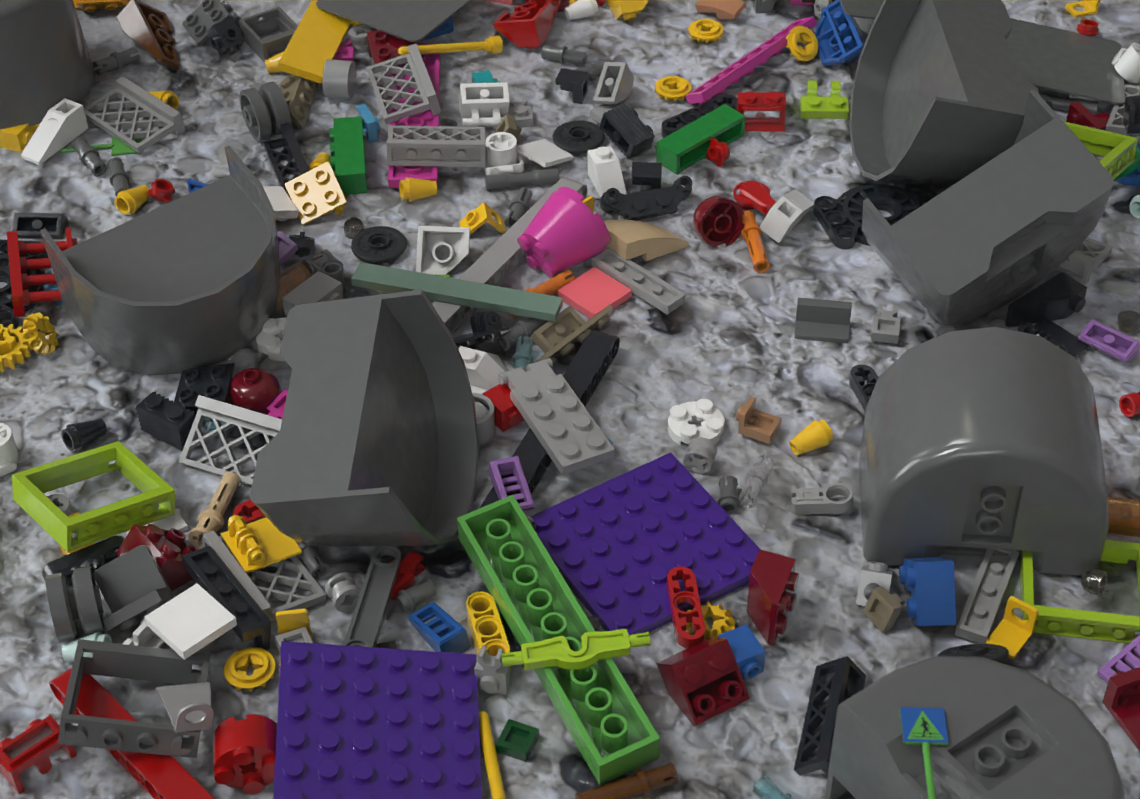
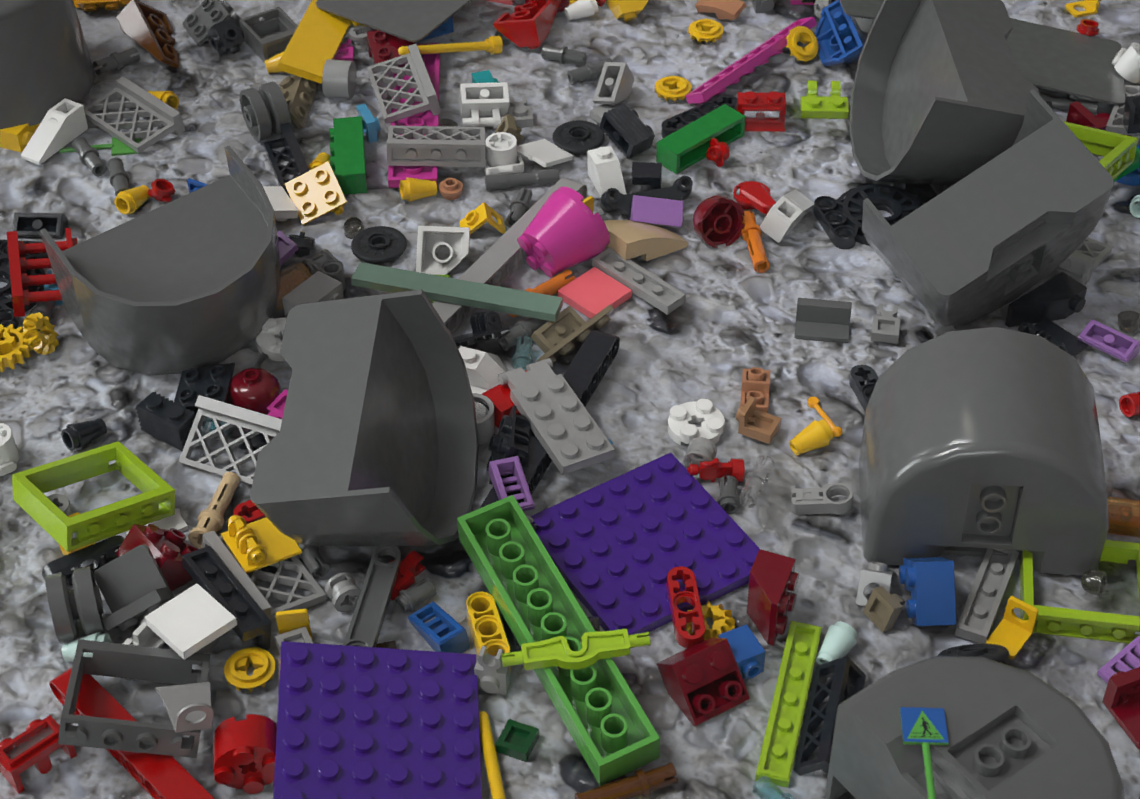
(451, 188): none -> nougat plate
(511, 439): none -> black hinge
(573, 81): black panel -> none
(657, 211): none -> medium lavender slope
(714, 469): none -> red piece
(757, 385): none -> nougat slope
(789, 703): none -> lime tile
(813, 402): none -> light orange hinge
(837, 642): none -> light aqua cone

